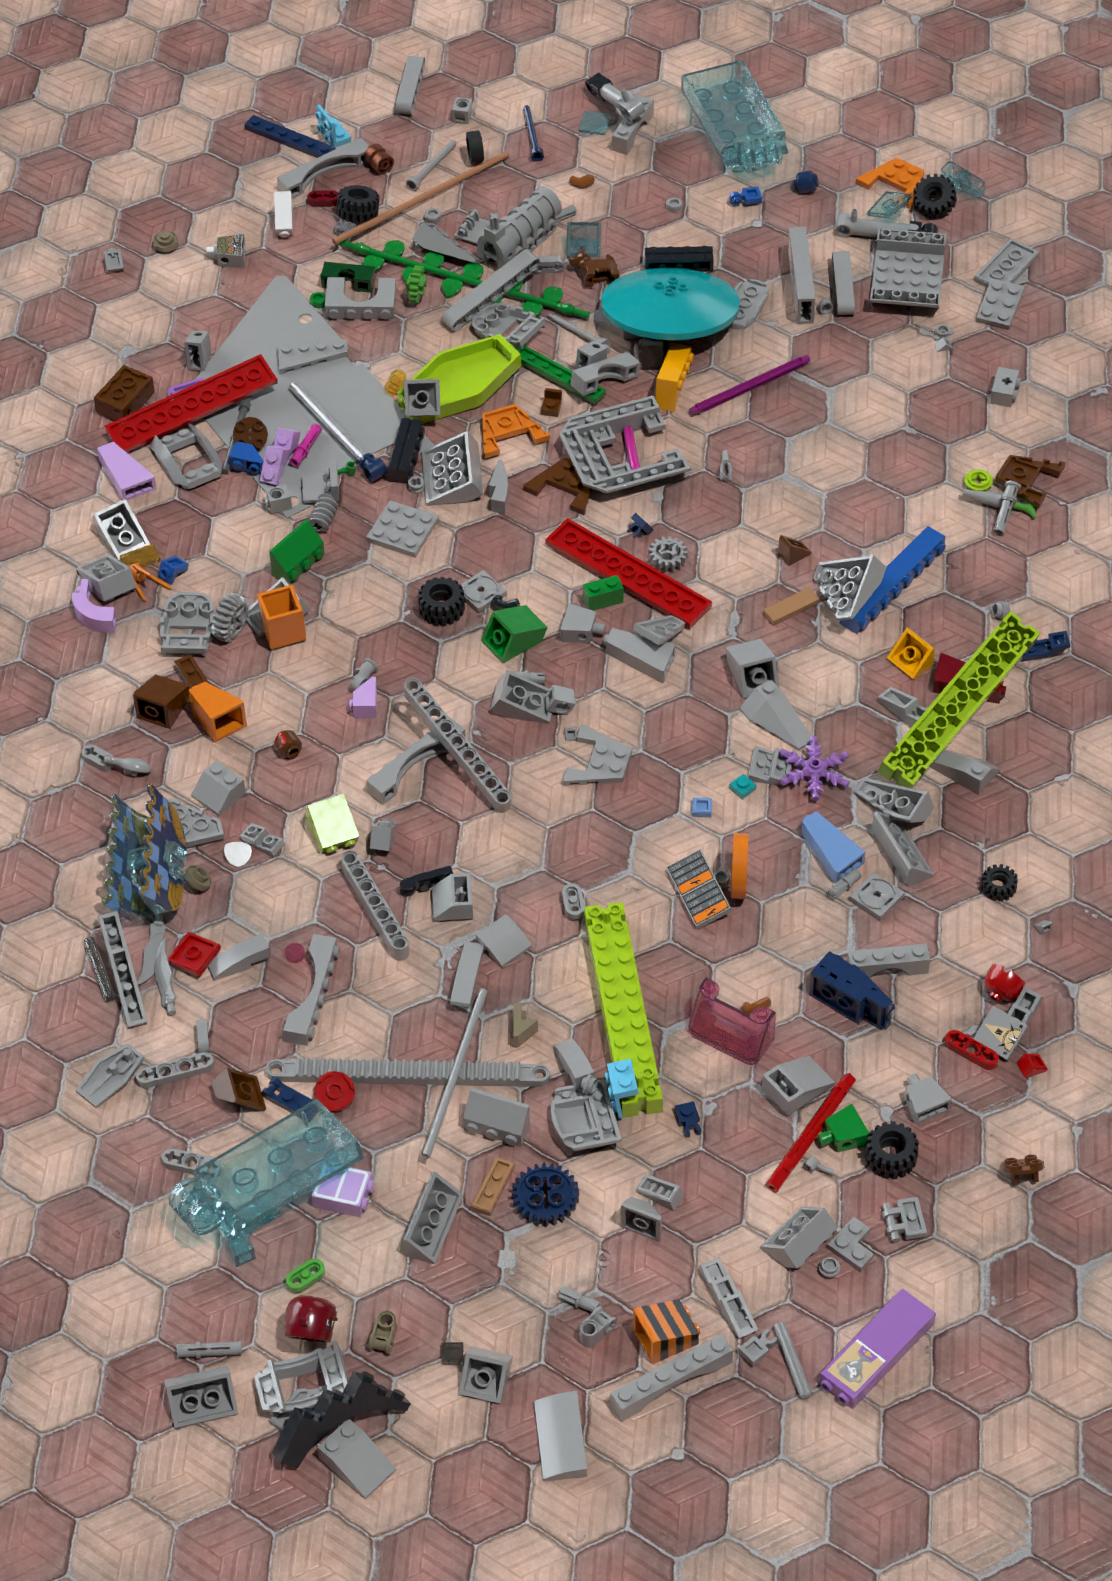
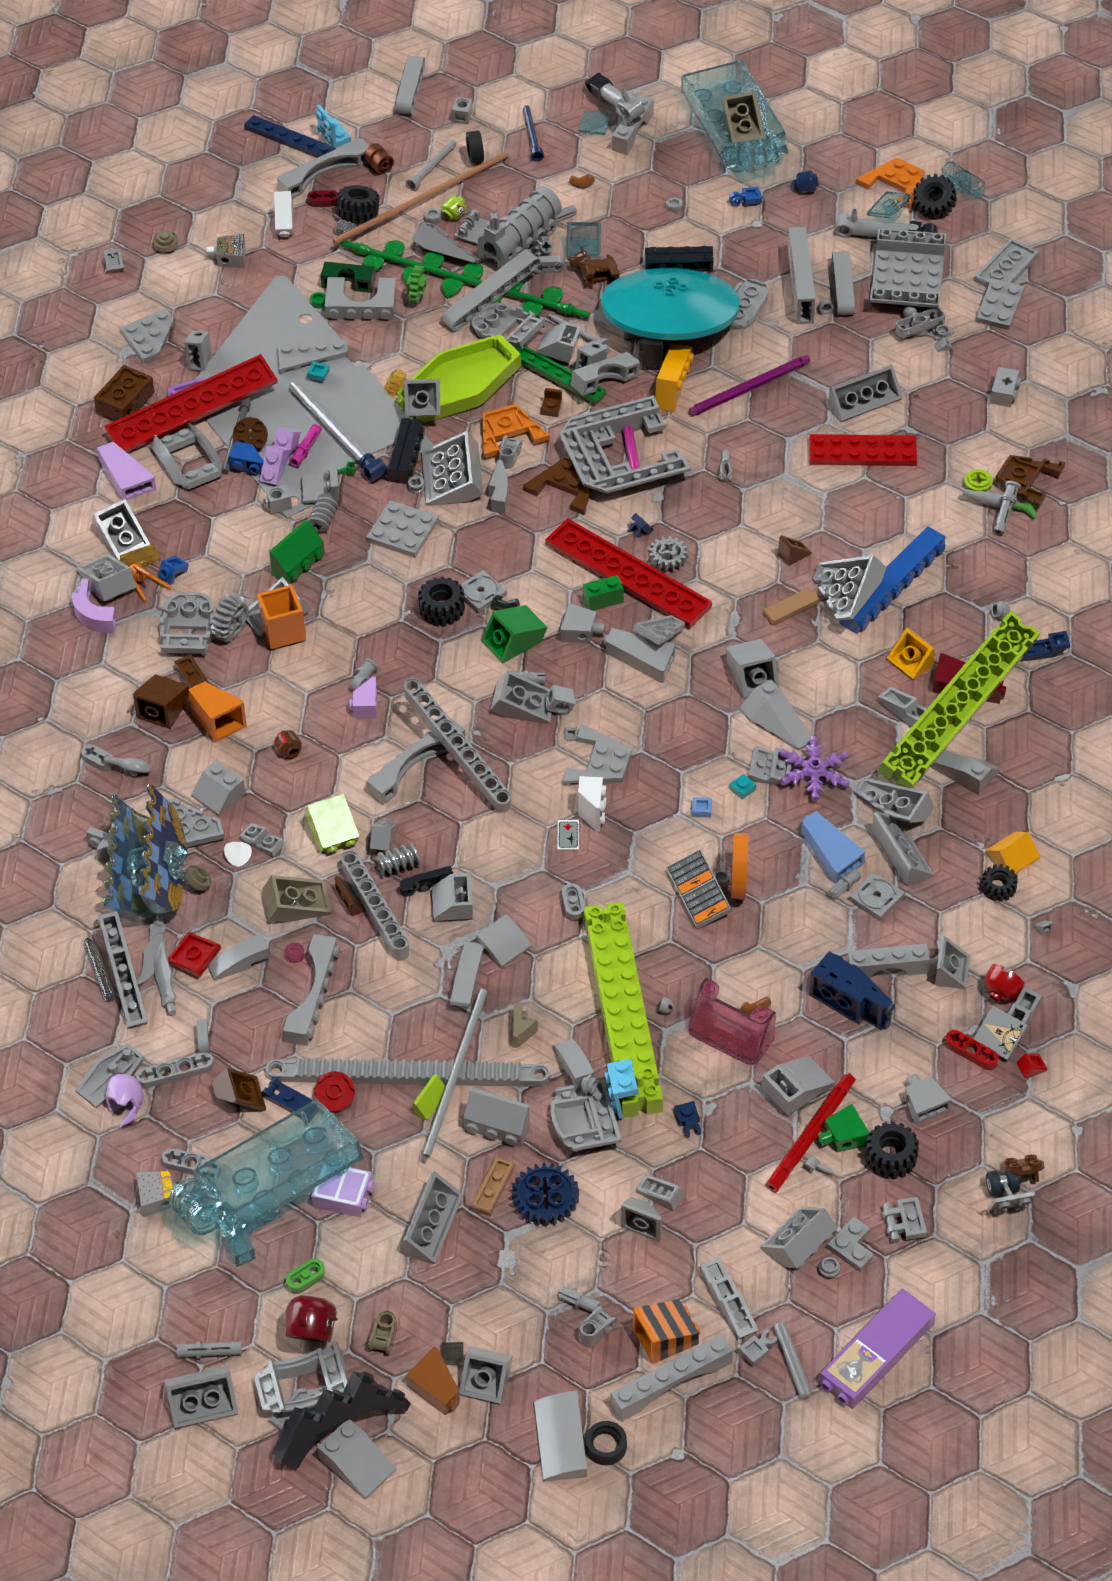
(99, 840): none -> light grey slope
(126, 1092): none -> lavender helmet
(149, 334): none -> light grey plate
(154, 1191): none -> light grey torso
(295, 898): none -> dark tan slope
(318, 371): none -> teal plate
(348, 896): none -> reddish brown slope
(397, 858): none -> light grey piece
(429, 1098): none -> lime slope
(434, 1382): none -> dark orange slope
(453, 208): none -> lime head
(509, 451): none -> light grey piece
(542, 242): none -> light grey gear
(560, 341): none -> light grey slope
(568, 834): none -> light grey sticker
(592, 801): none -> white slope
(606, 1427): none -> black tyre
(664, 1005): none -> light grey hinge
(743, 117): none -> dark tan slope
(863, 450): none -> red plate
(864, 393): none -> light grey slope
(919, 323): none -> light grey piece
(952, 965): none -> light grey slope
(1007, 1185): none -> plate
(1014, 851): none -> light orange slope

